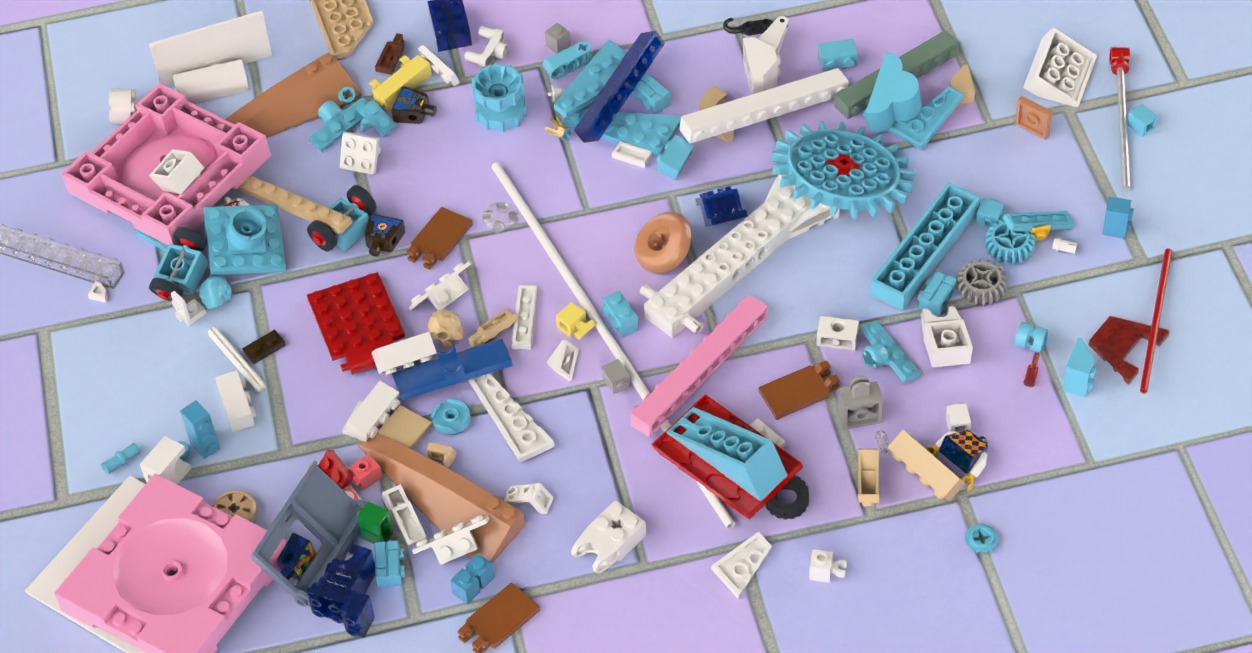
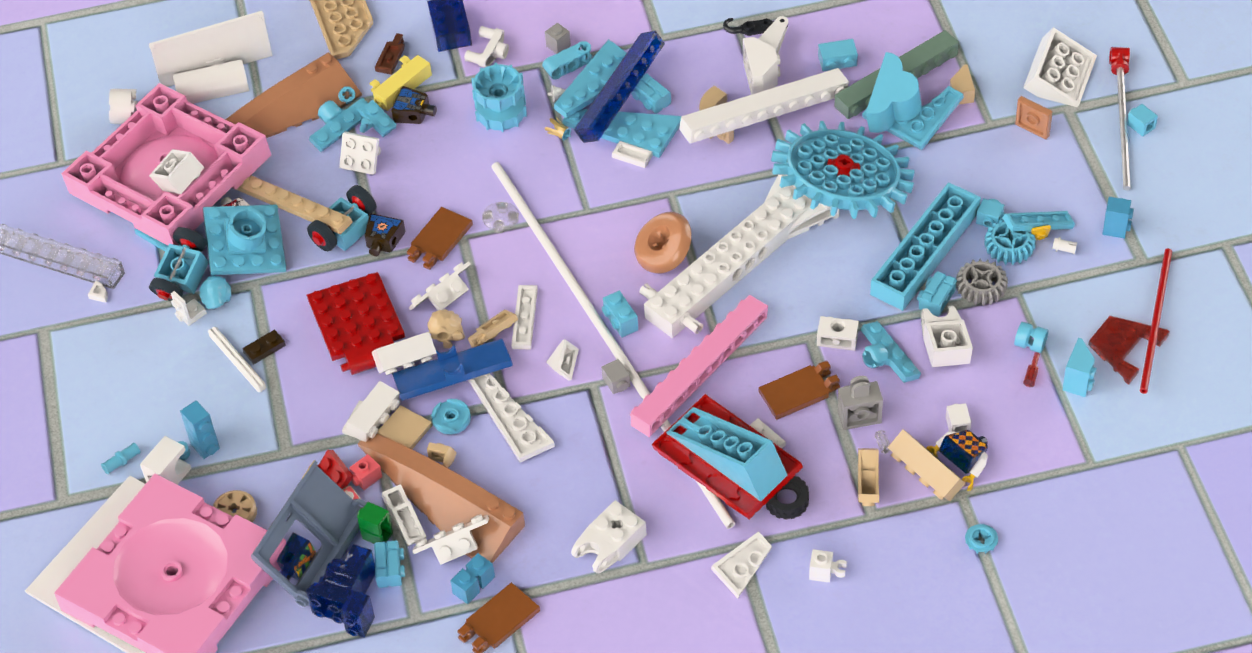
(236, 400): white brick -> none
(438, 66): white plate -> none
(532, 493): white bracket -> none
(573, 321): light yellow brick -> none
(674, 157): medium azure brick -> none
(721, 206): clear blue bracket -> none

